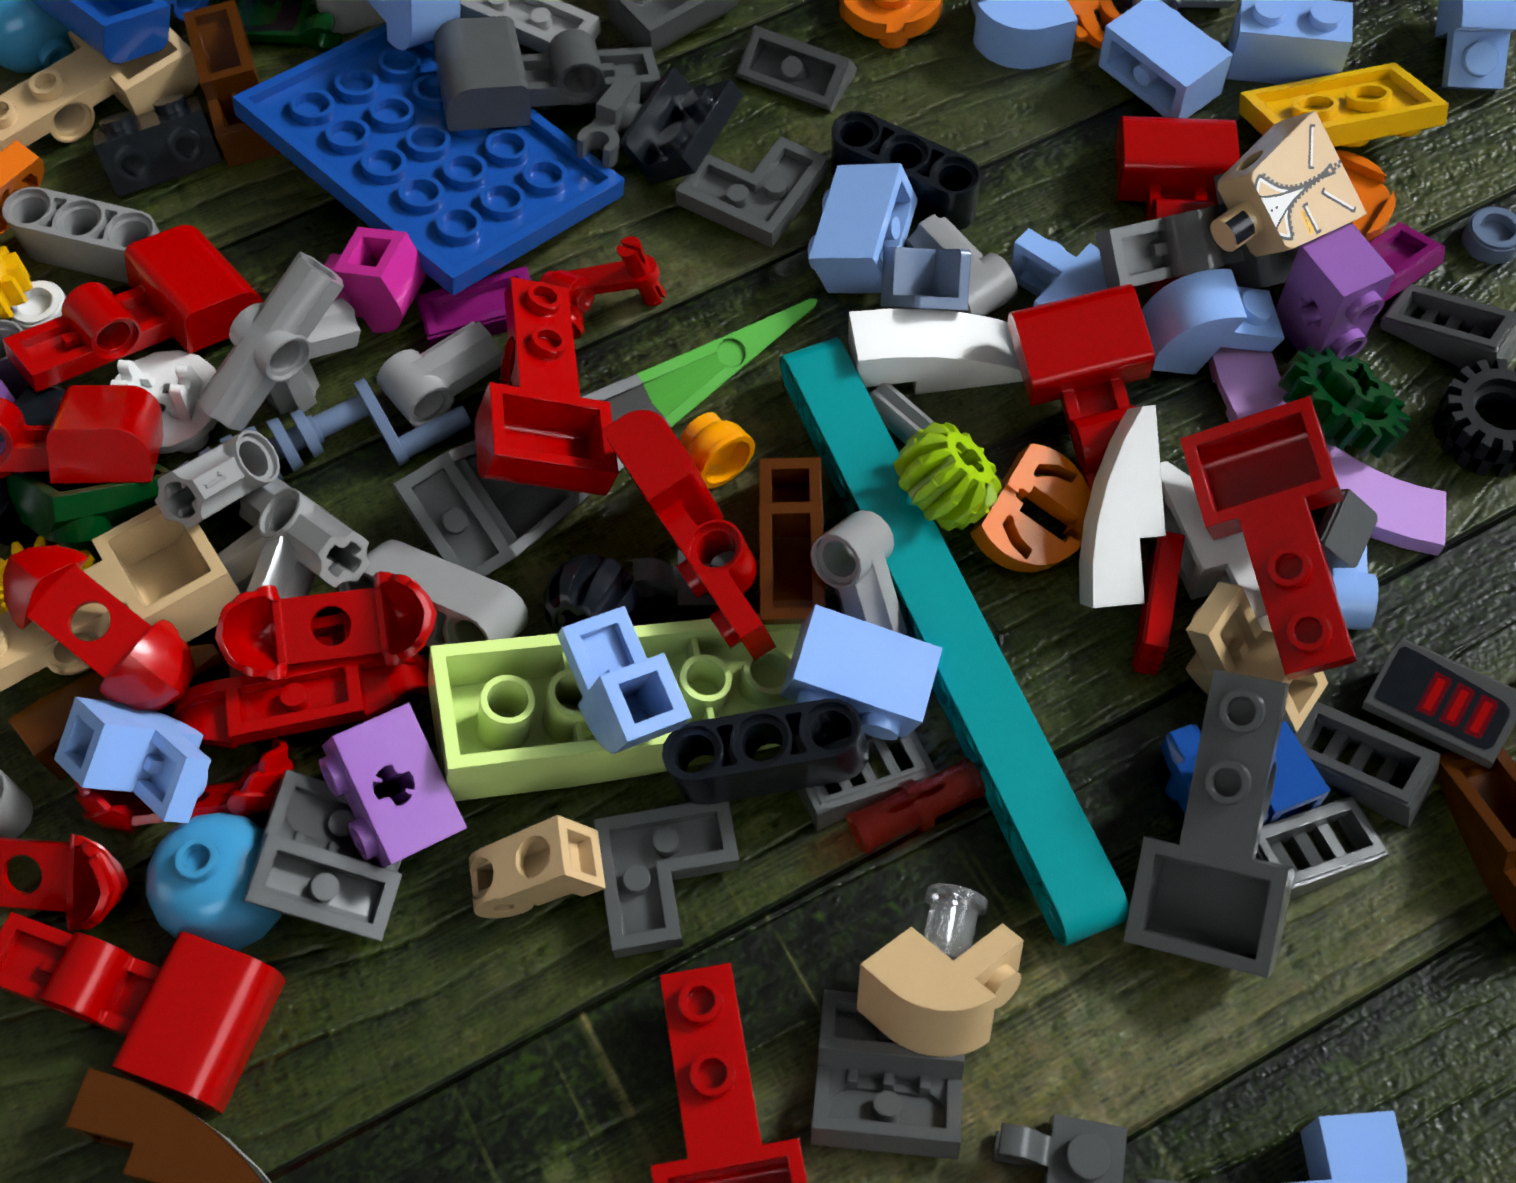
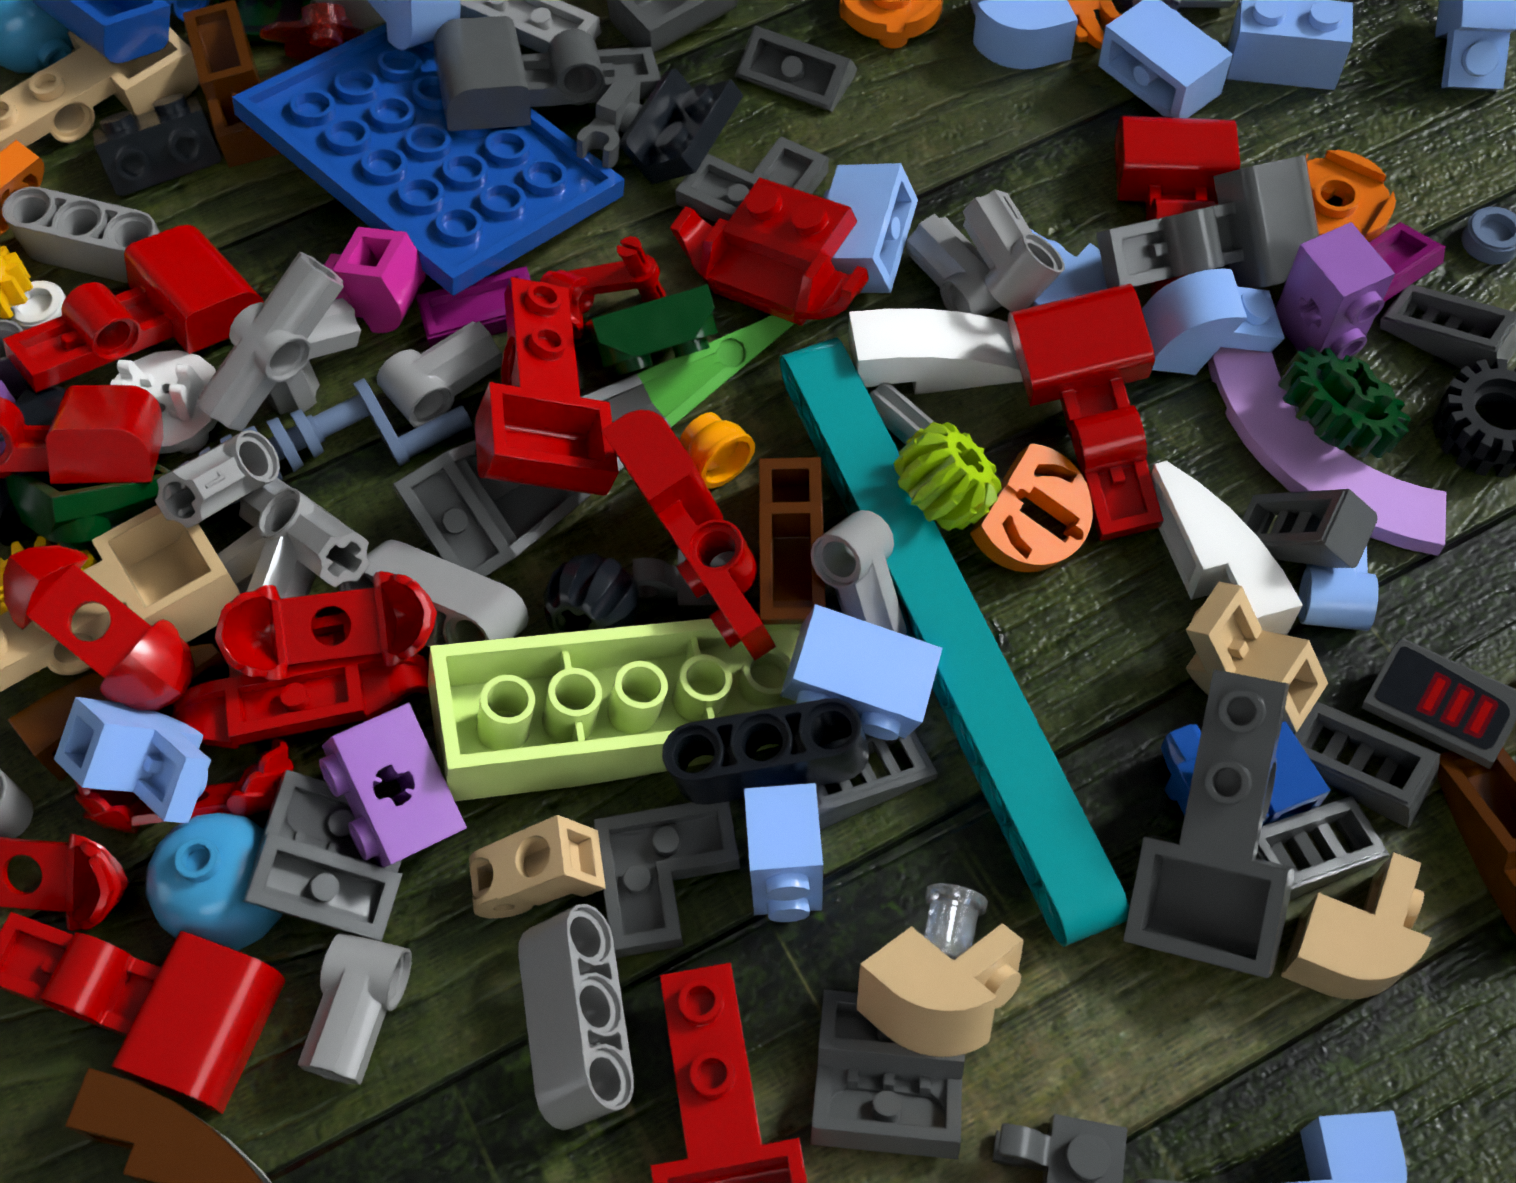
(318, 31): none -> clear red plate
(358, 987): none -> light grey piece
(575, 1018): none -> light grey beam
(622, 690): light blue brick -> none
(667, 322): none -> dark green slope
(775, 253): none -> red plate
(784, 851): none -> light blue brick
(916, 805): clear red pin -> none
(925, 278): sand blue panel -> none
(940, 177): black beam -> none
(1017, 258): none -> light grey piece
(1120, 511): white slope -> none
(1158, 610): red tile -> none
(1265, 481): red plate -> none
(1285, 190): tan torso -> none
(1351, 104): yellow plate -> none
(1358, 950): none -> tan brick

